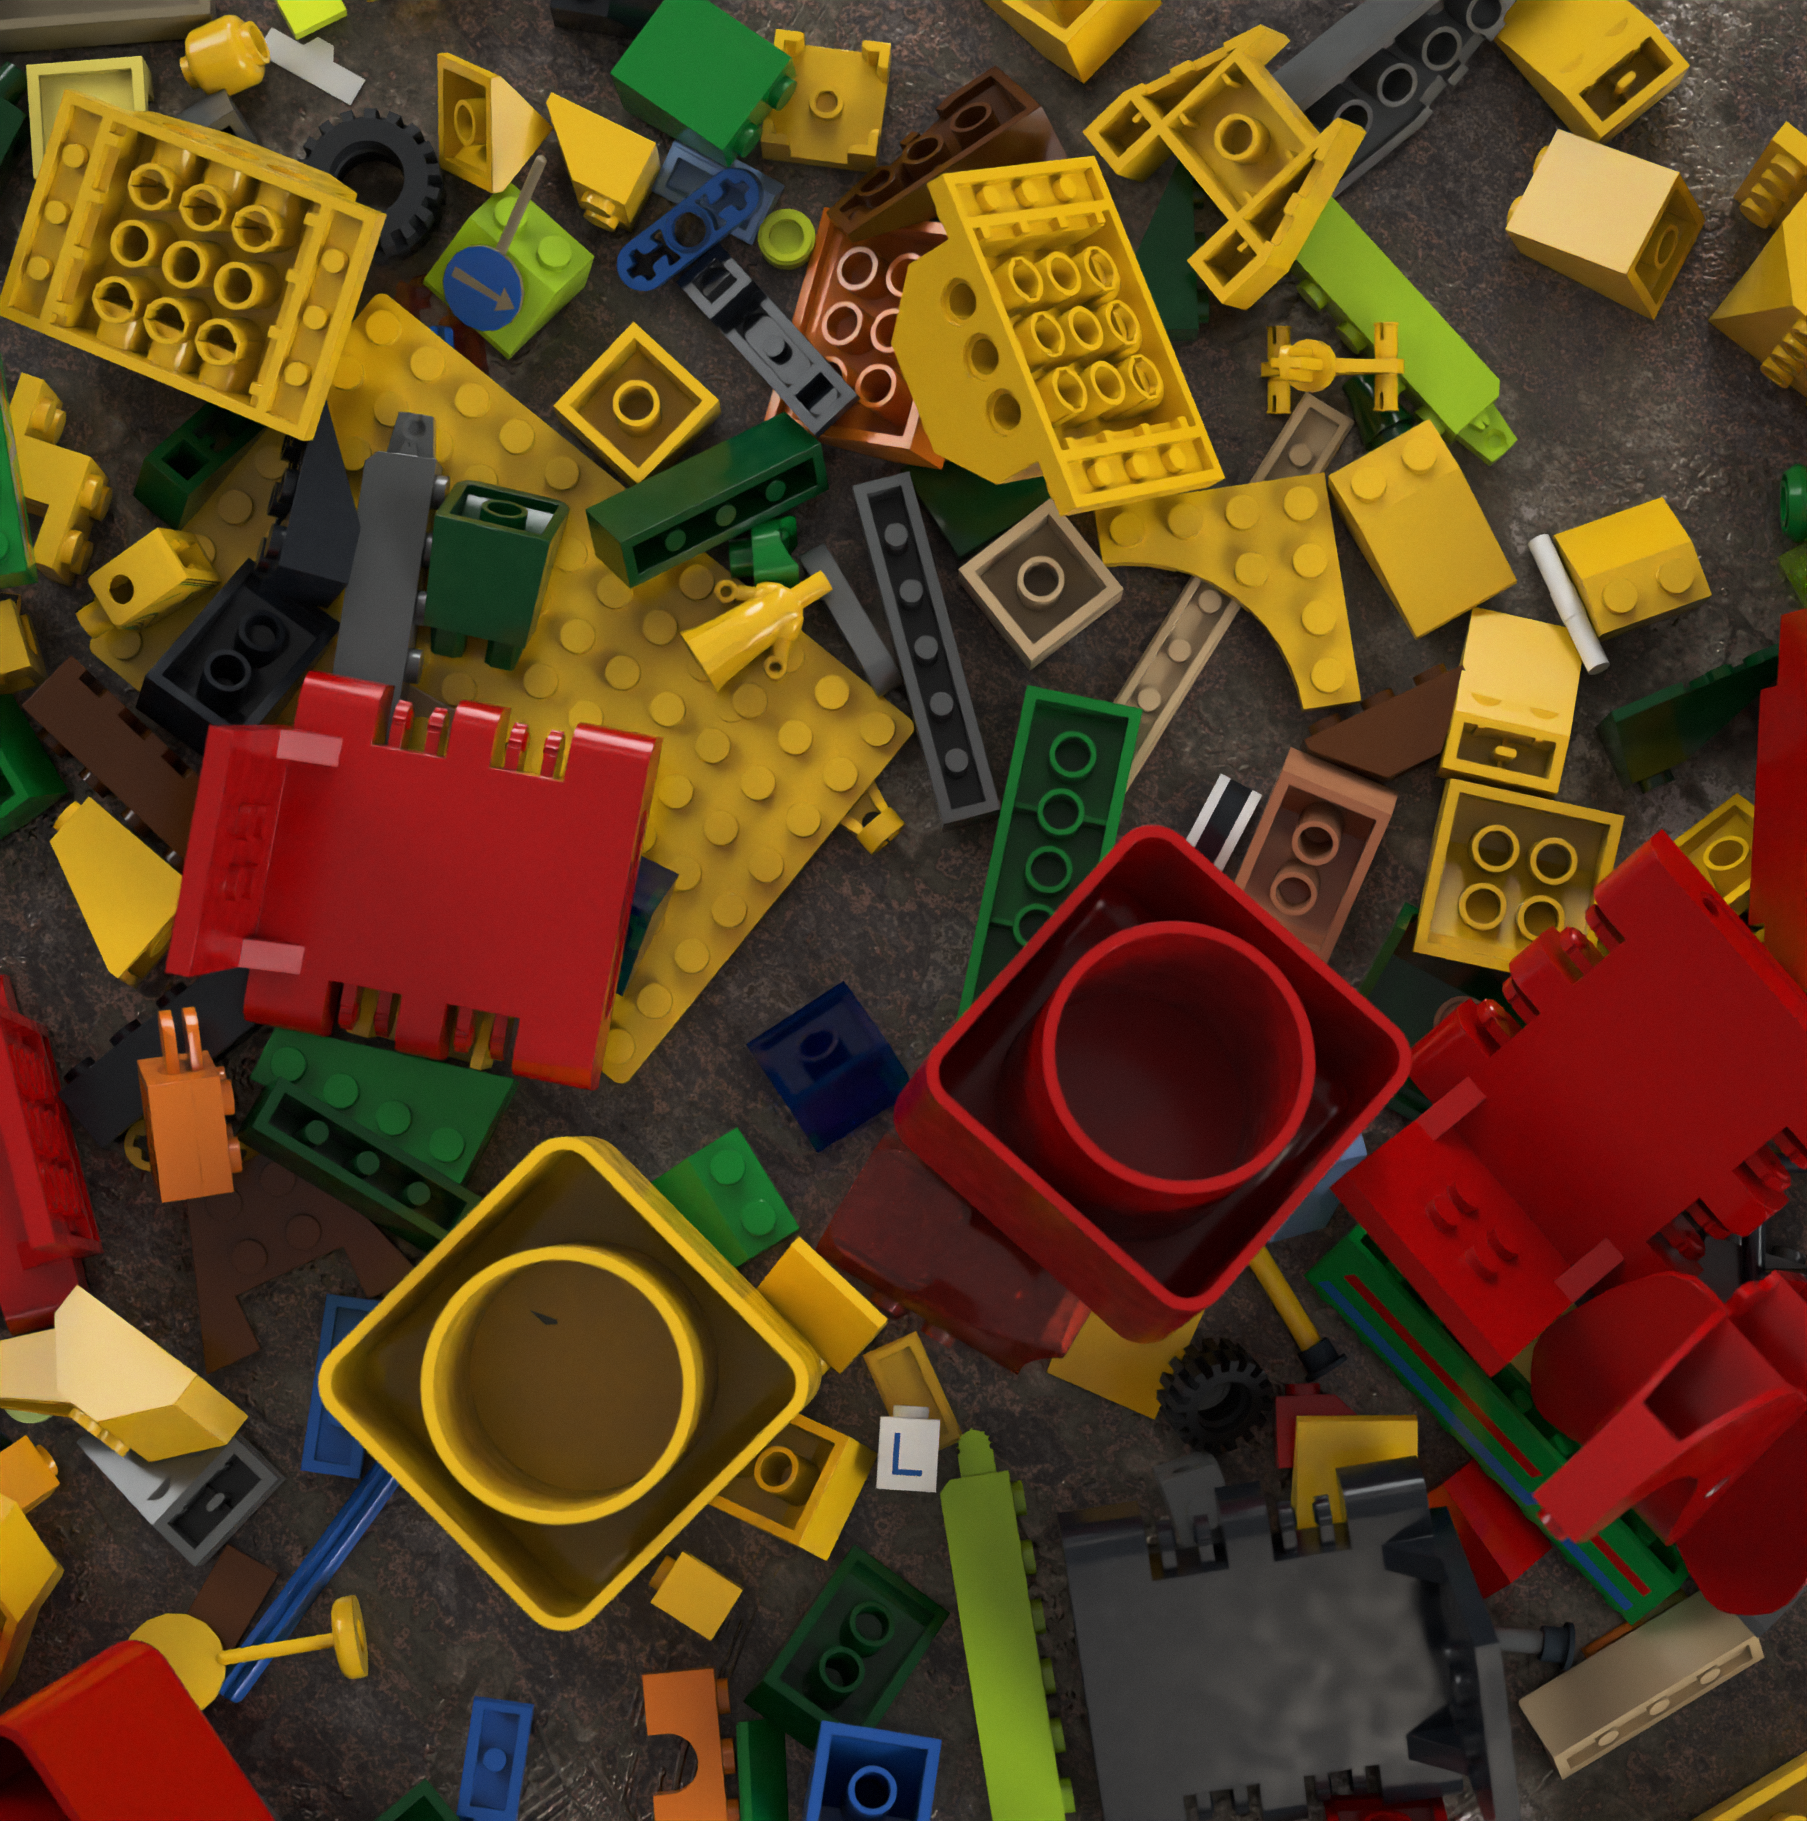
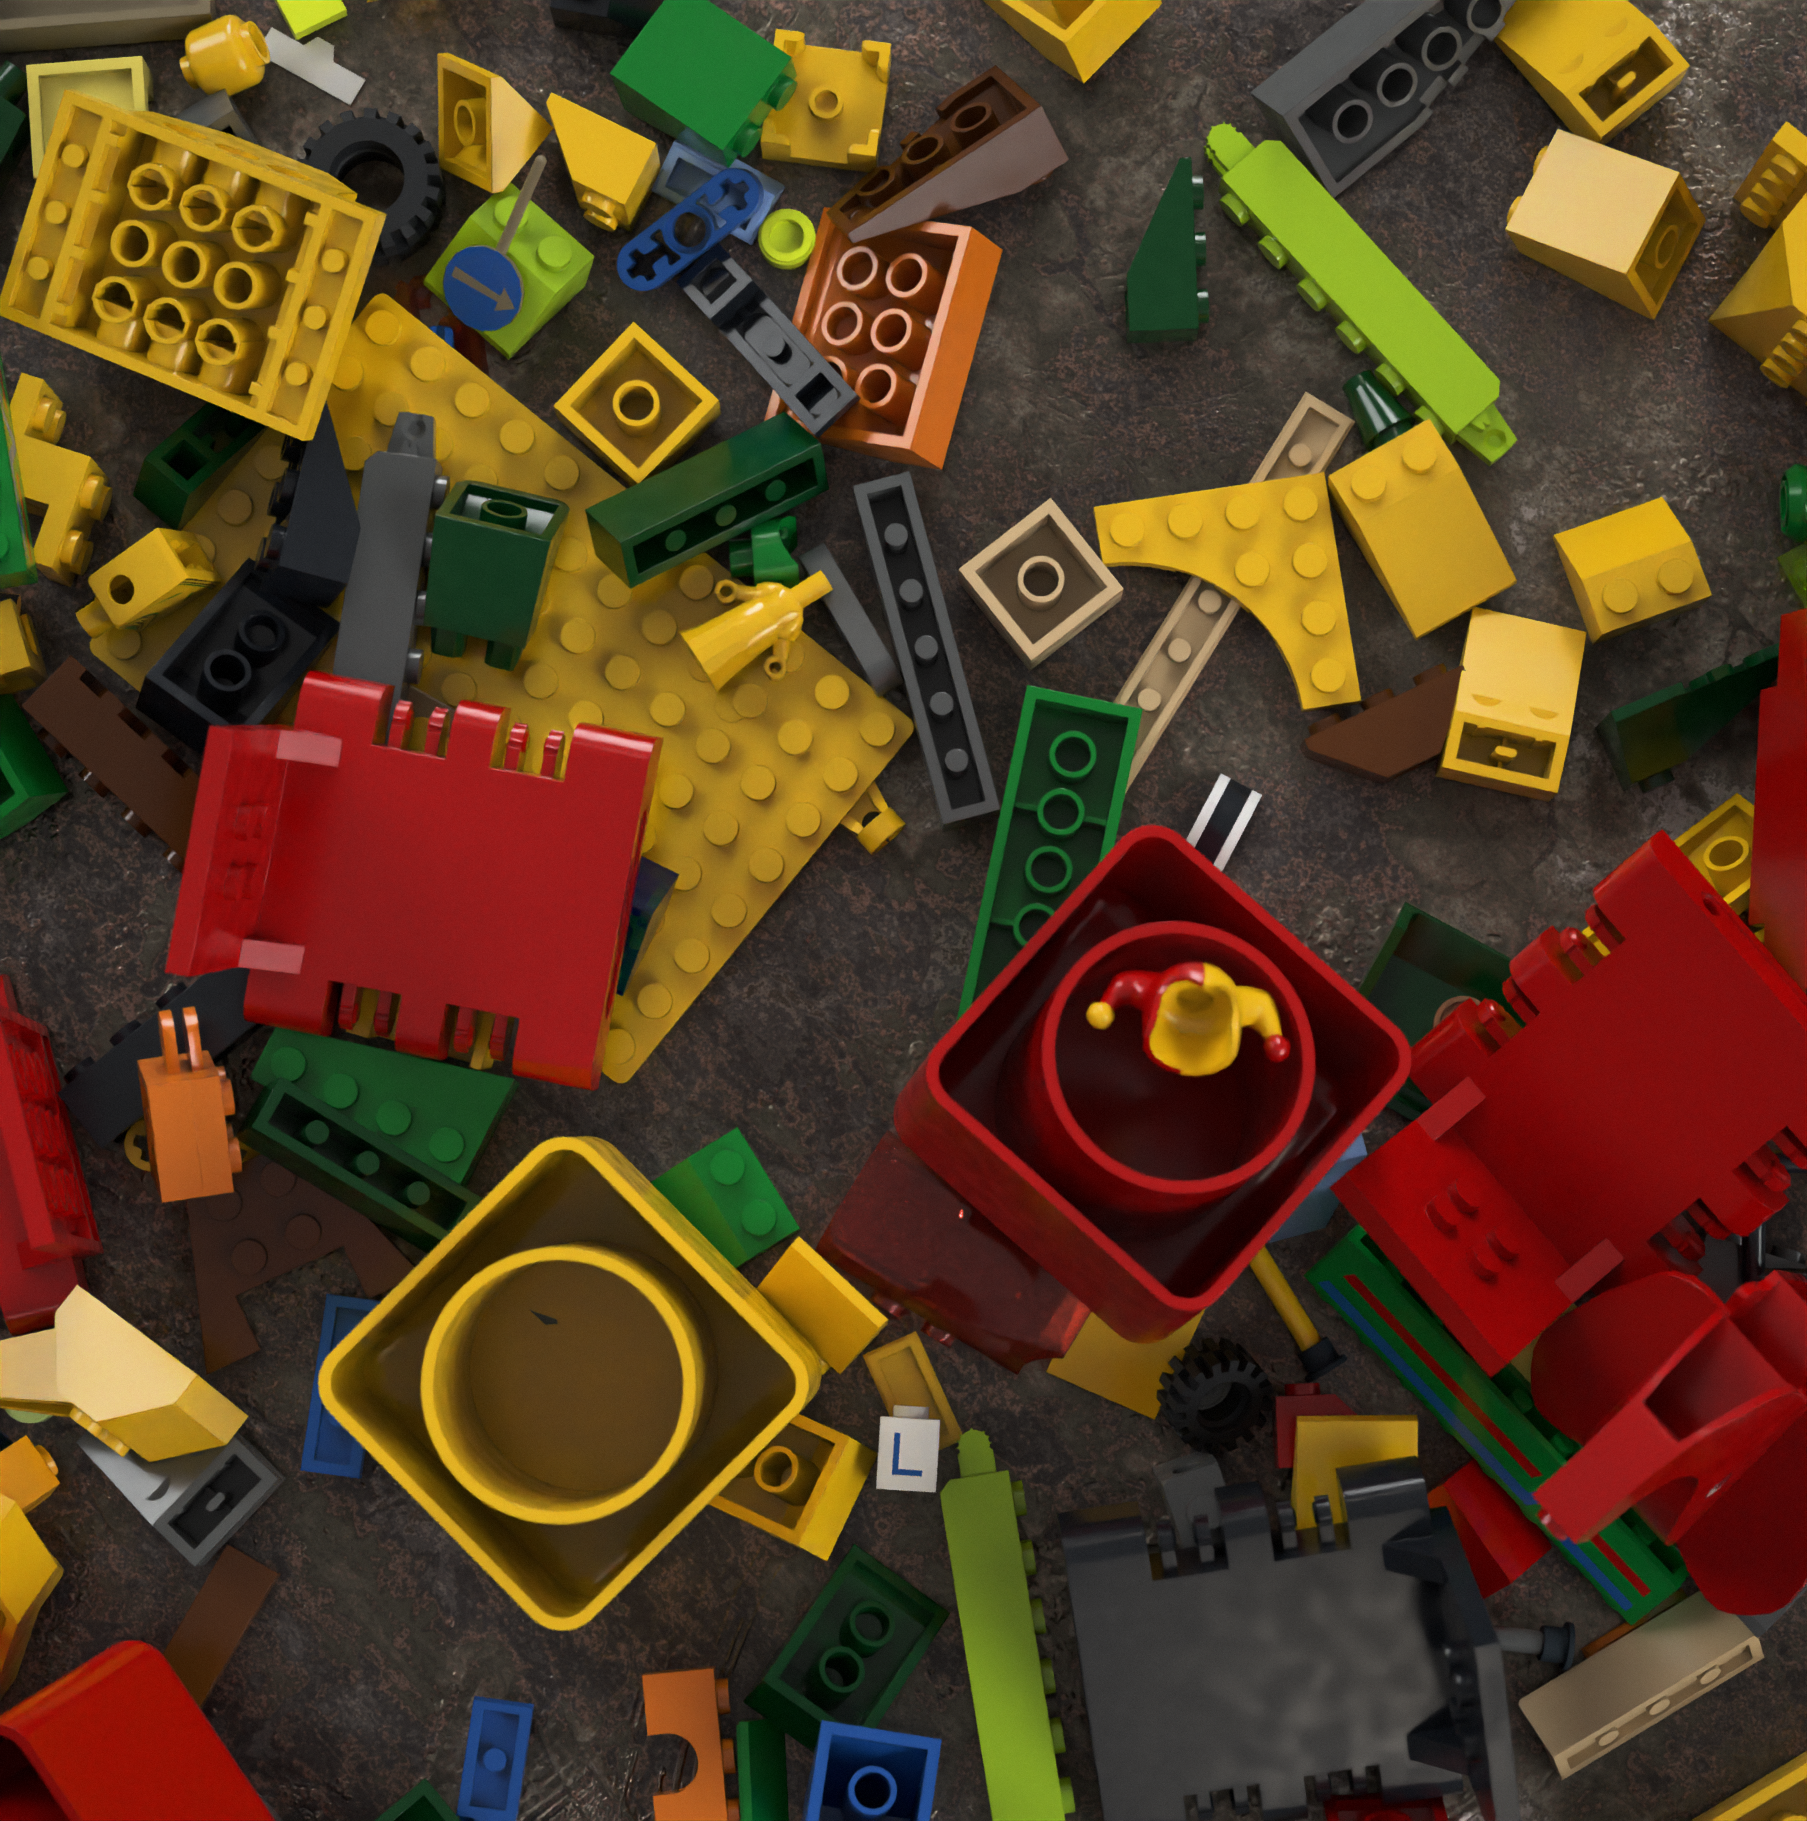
(120, 888): yellow slope -> none
(201, 1660): yellow piece -> none
(312, 1576): blue axle -> none
(694, 1593): yellow brick -> none
(830, 1066): clear blue slope -> none
(972, 508): dark green slope -> none
(1044, 343): yellow wedge -> none
(1192, 1016): none -> yellow piece
(1245, 151): yellow wedge -> none
(1313, 365): yellow axle -> none
(1315, 847): nougat slope -> none
(1509, 871): yellow slope -> none
(1568, 604): white piece -> none

